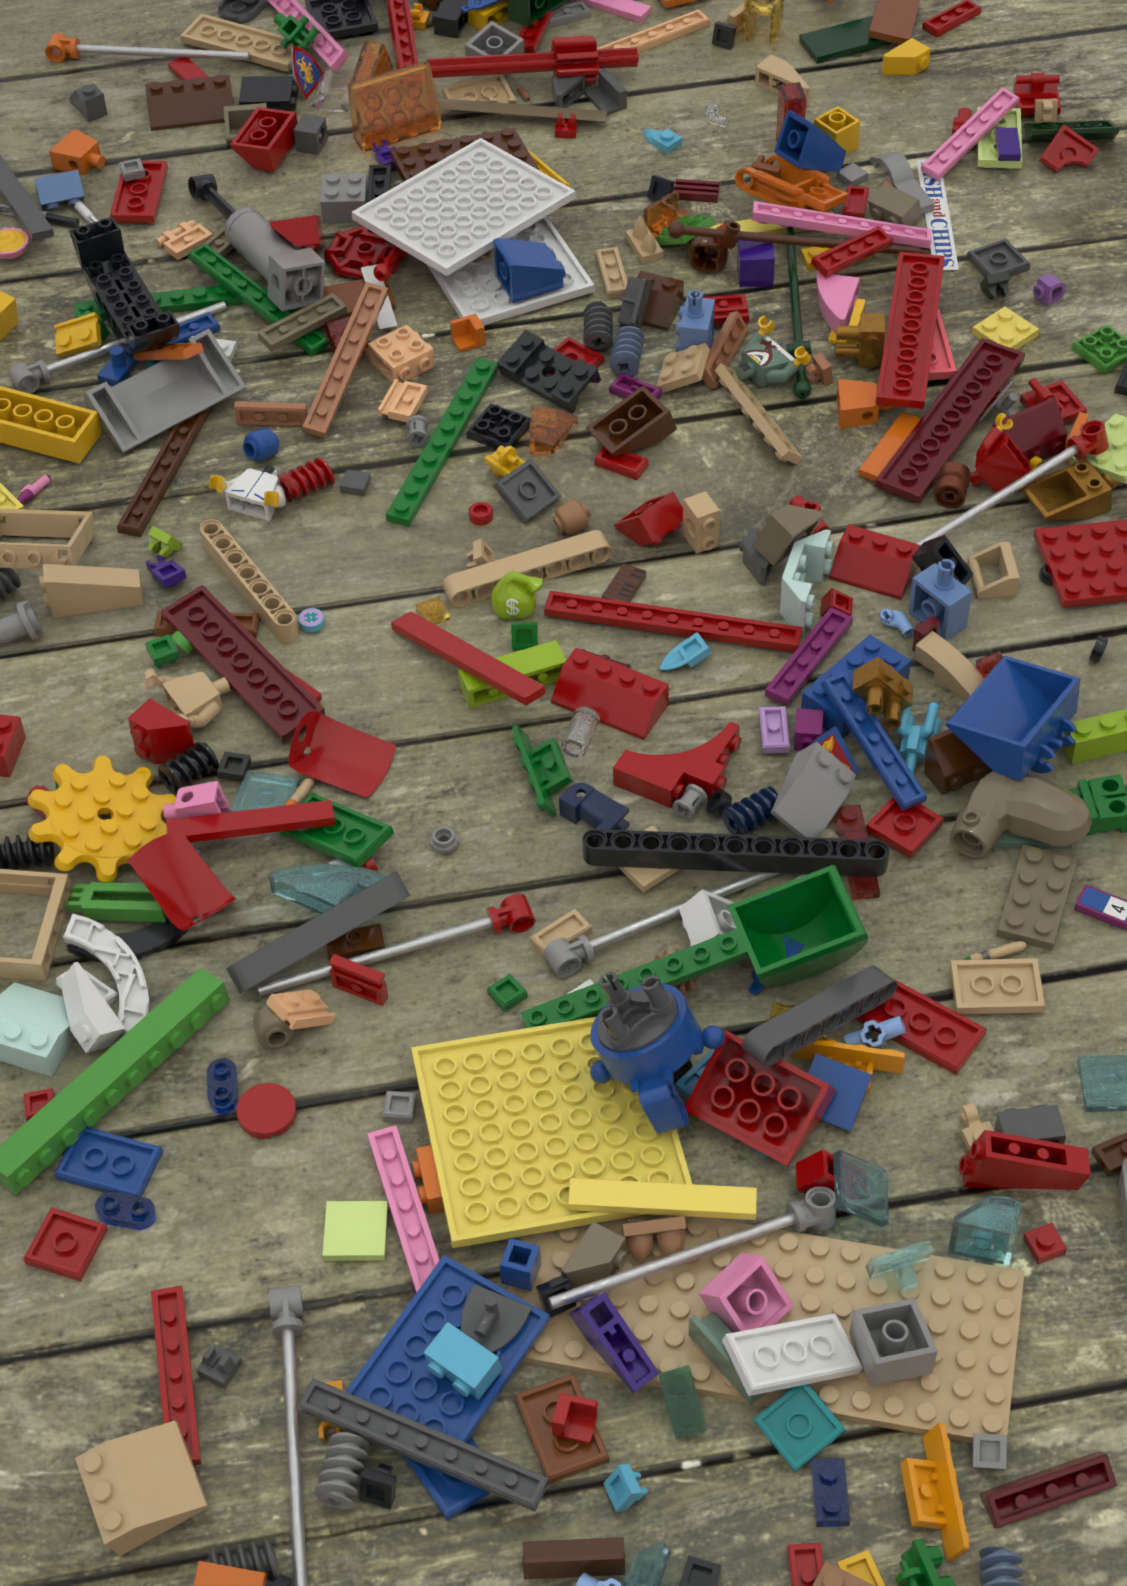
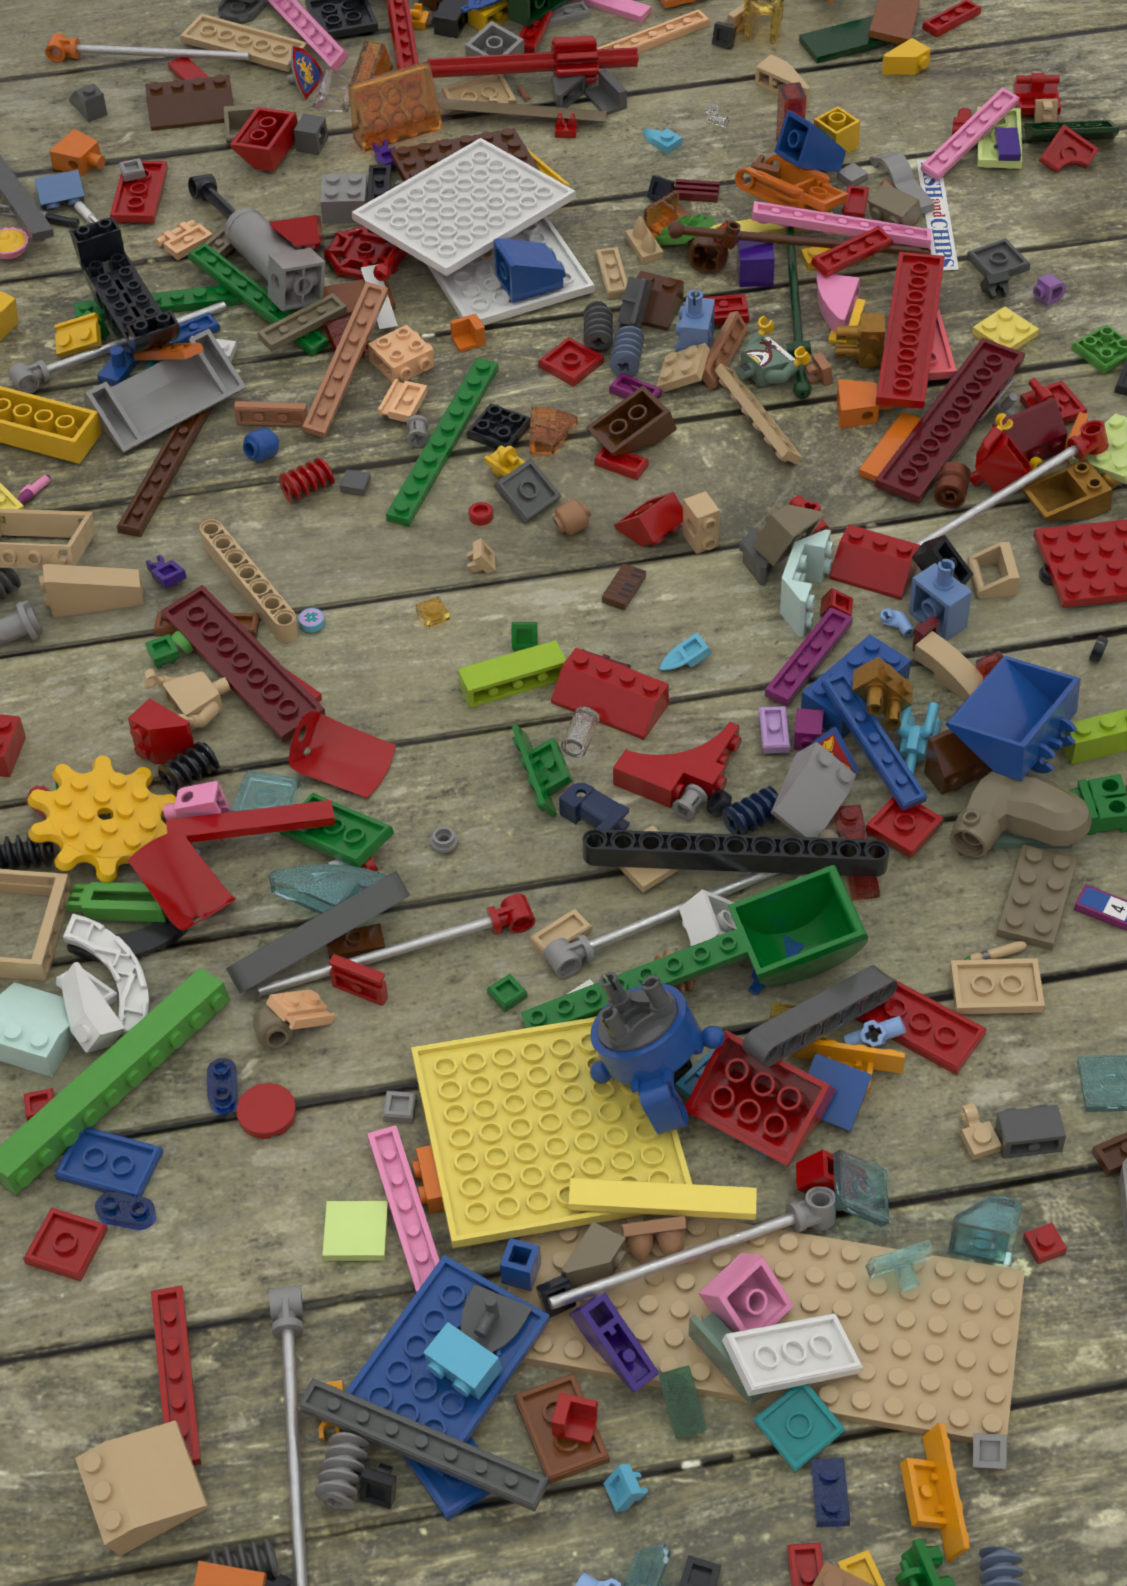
(165, 541): lime tile -> none
(219, 1366): dark grey tile -> none
(233, 766): pearl dark grey plate -> none
(252, 492): white torso -> none
(272, 90): black panel -> none
(295, 31): green piece -> none
(301, 791): tan piece -> none
(469, 658): red tile -> none
(515, 596): lime piece -> none
(531, 359): black piece -> none
(541, 562): tan beam -> none
(573, 1558): reddish brown panel -> none
(673, 621): red plate -> none
(893, 1342): light grey brick -> none
(1023, 1163): red slope -> none
(1048, 1489): dark red slope -> none

